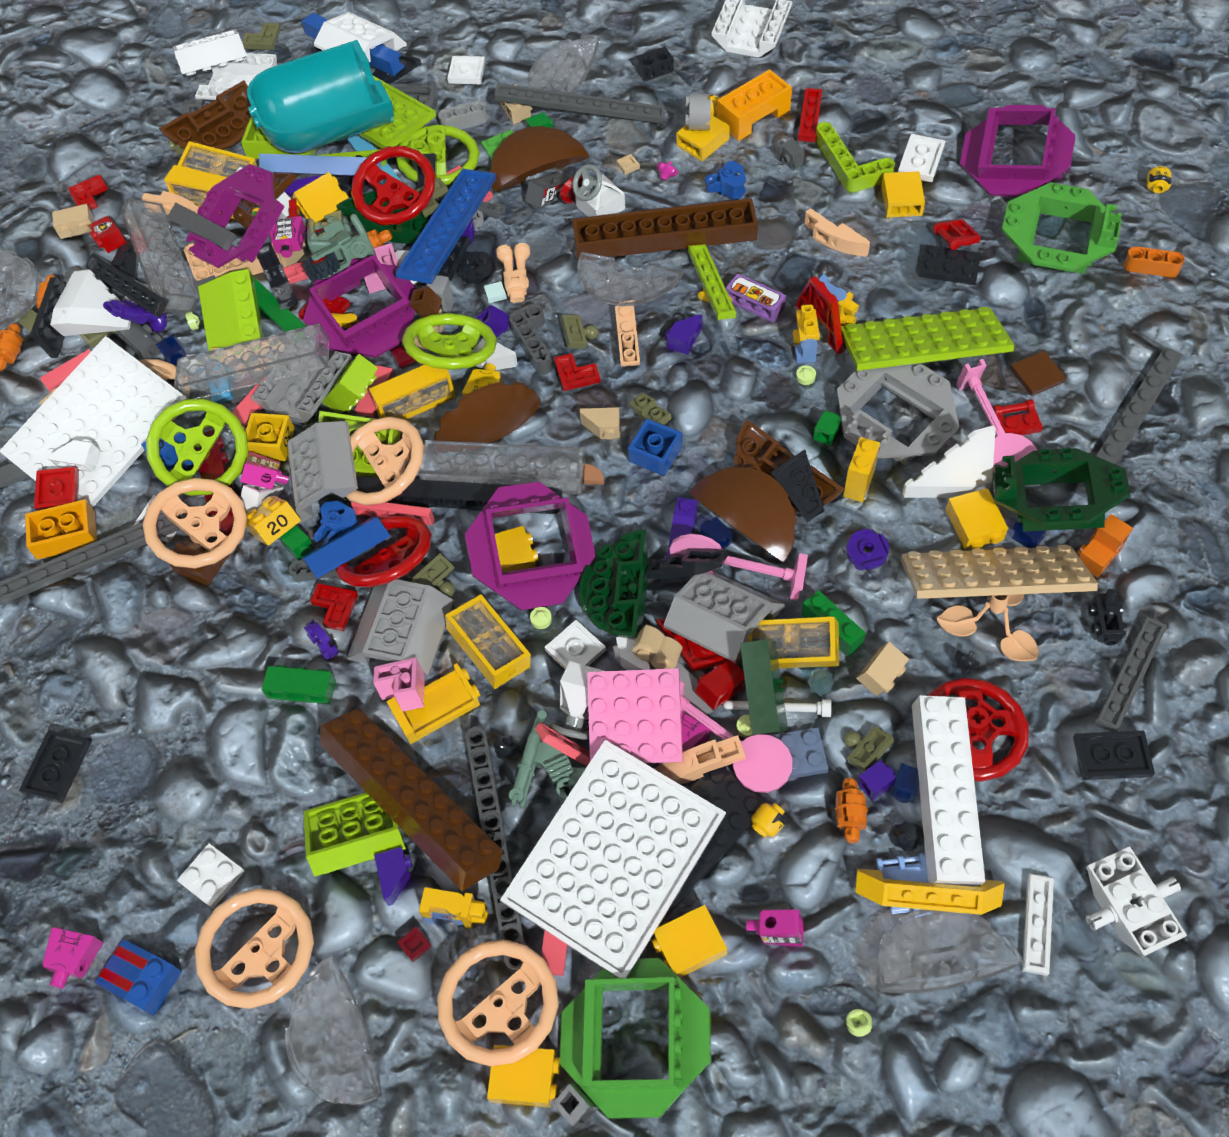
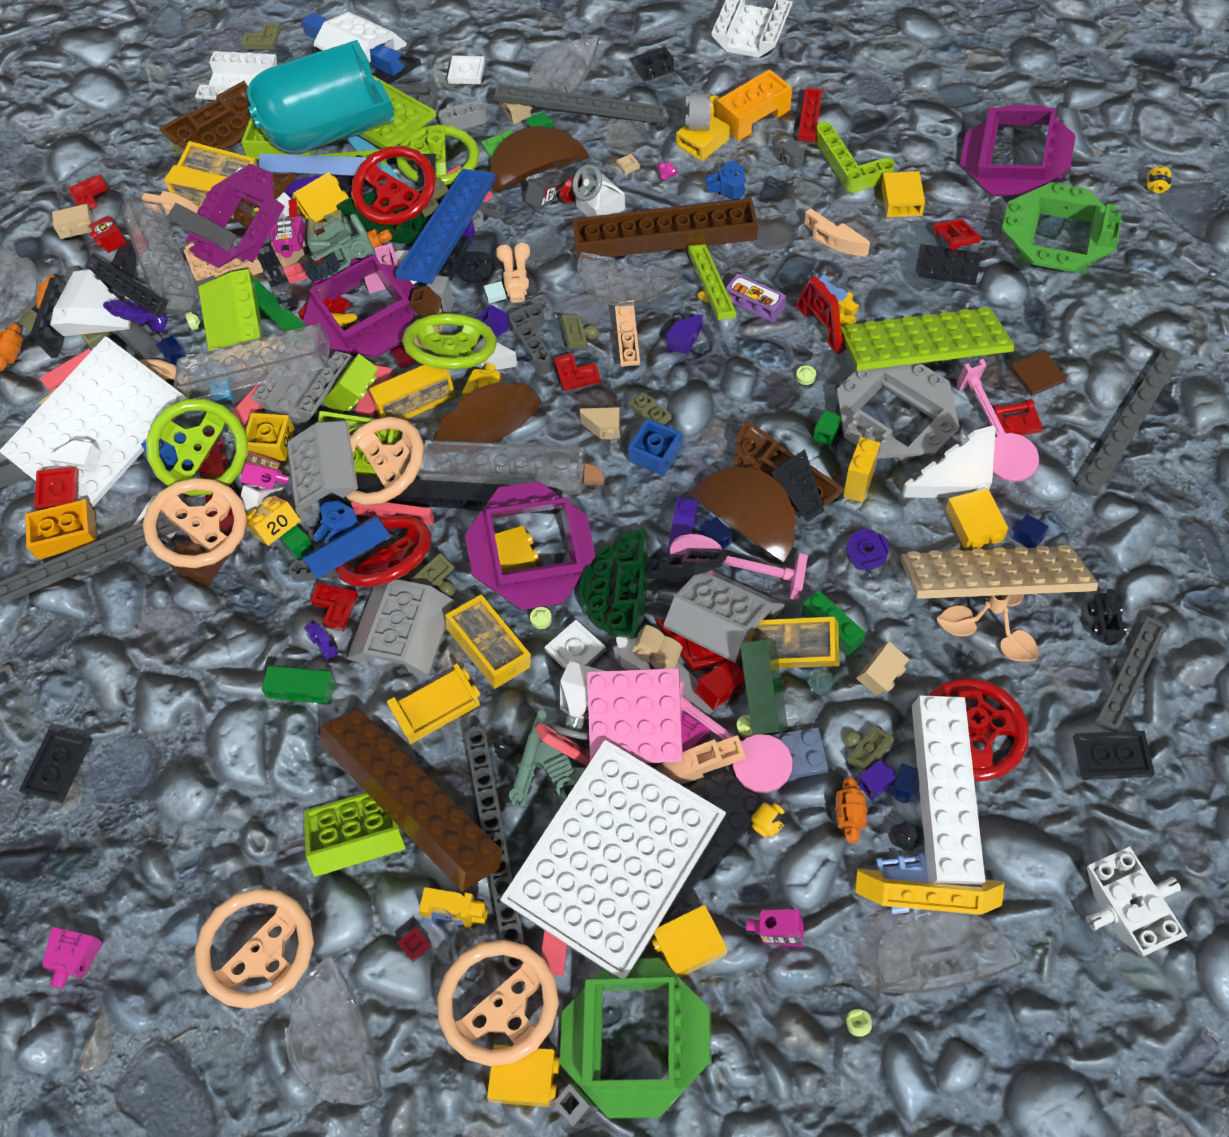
(138, 977): blue slope -> none
(209, 52): white slope -> none
(210, 876): white plate -> none
(393, 872): dark purple slope -> none
(403, 681): bright pink brick -> none
(806, 335): yellow hips -> none
(821, 708): white piece -> none
(922, 155): white plate -> none
(1038, 924): white tile -> none
(1103, 481): dark green hinge -> none
(1104, 545): orange brick -> none
(1153, 261): orange beam -> none

